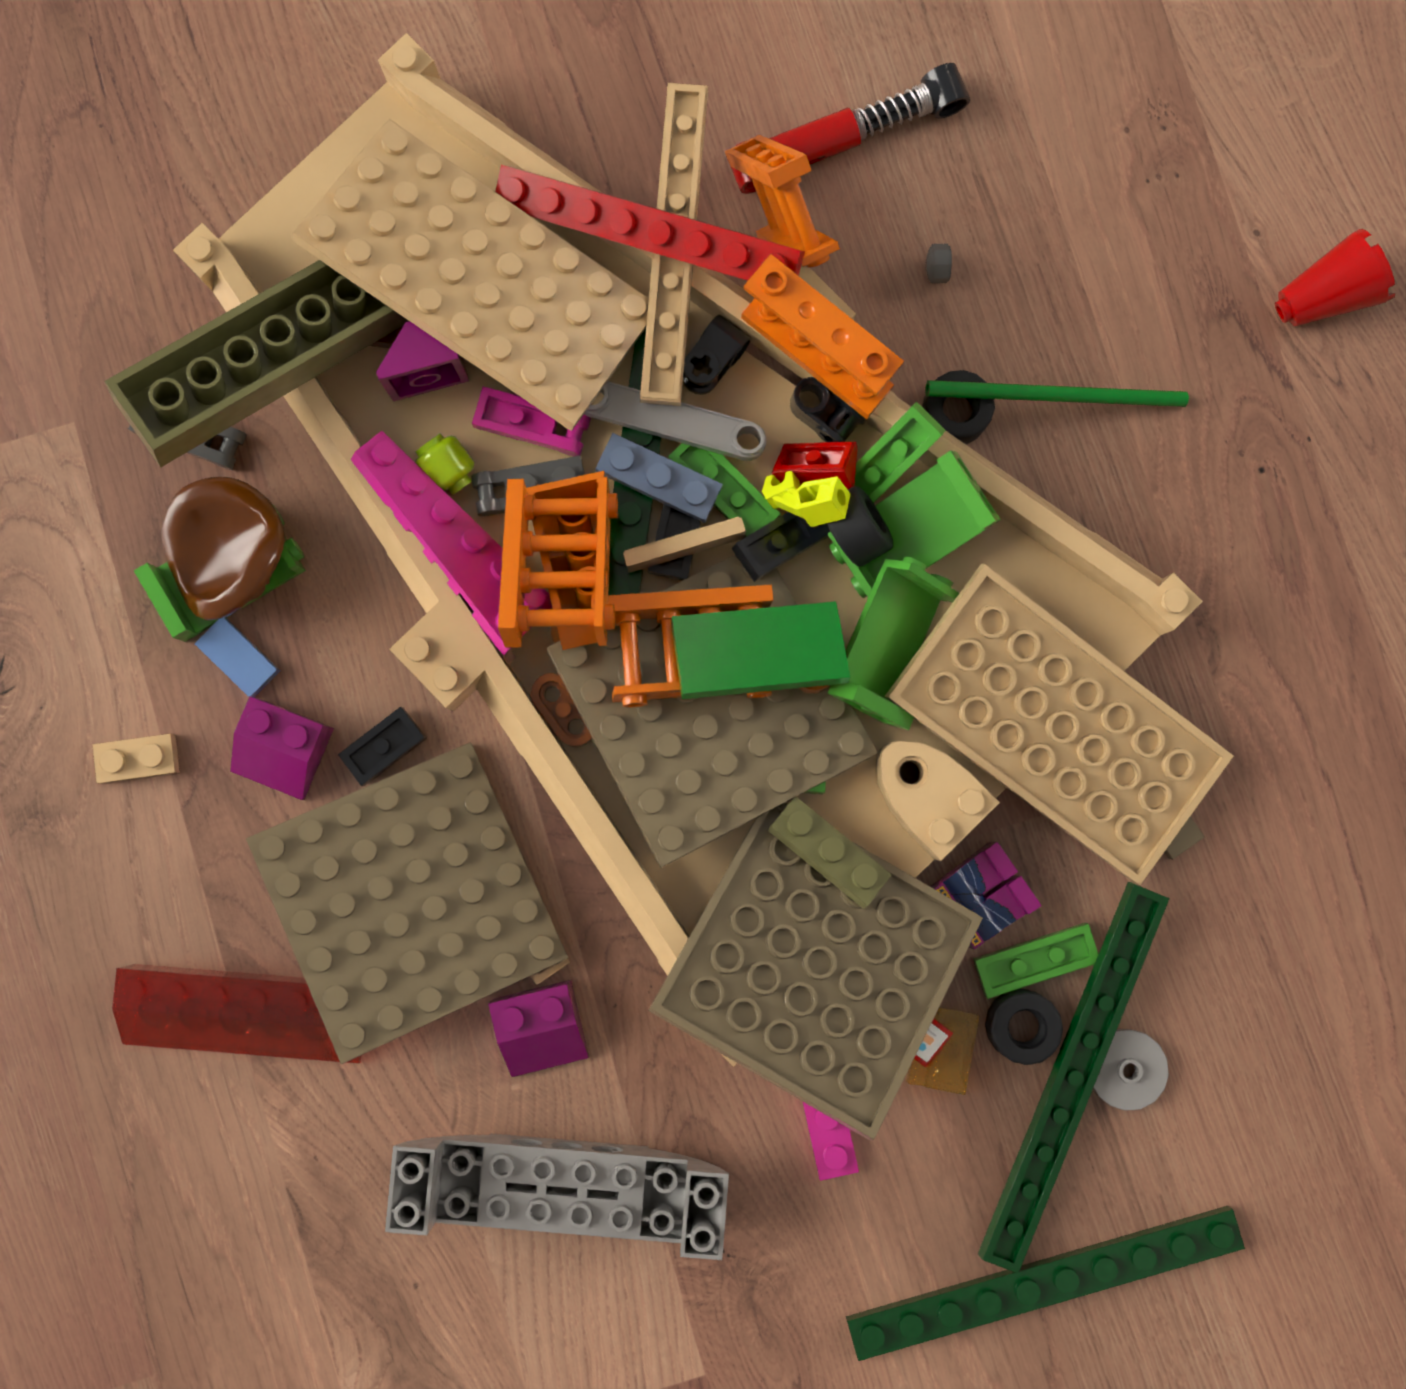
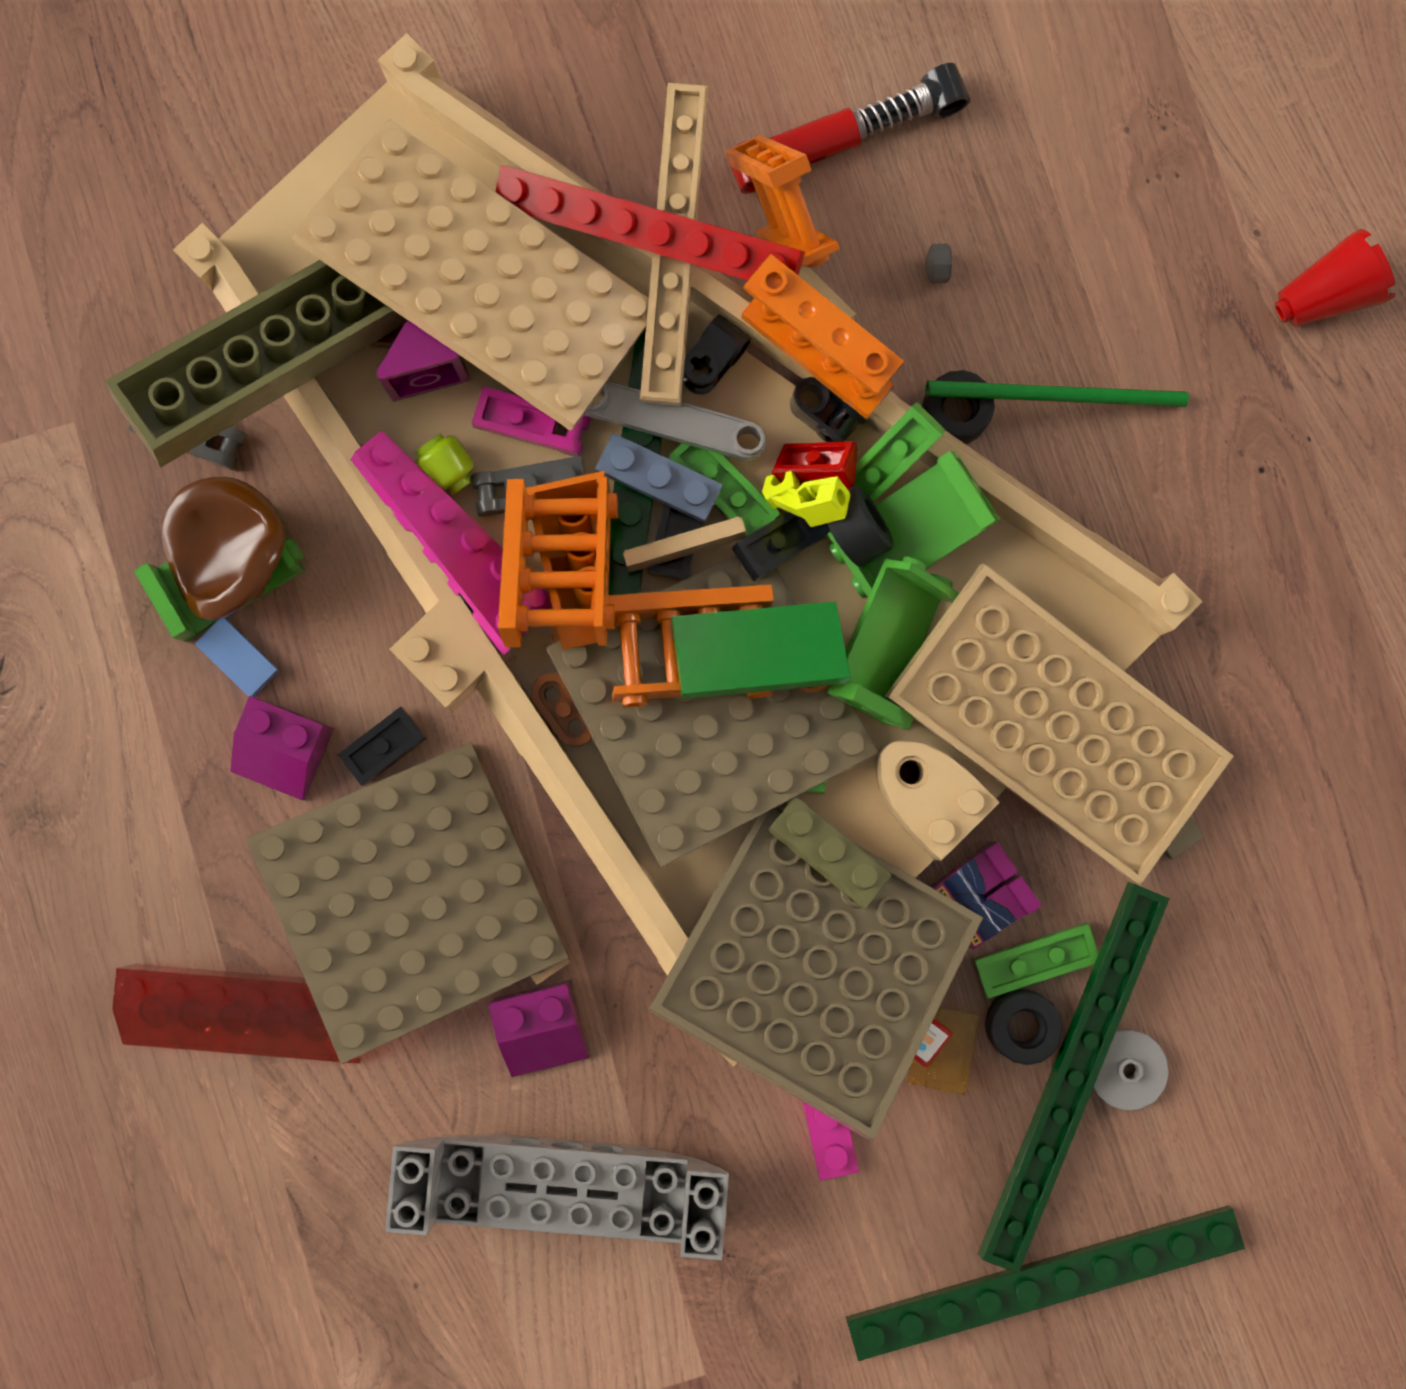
(136, 758): tan plate -> none

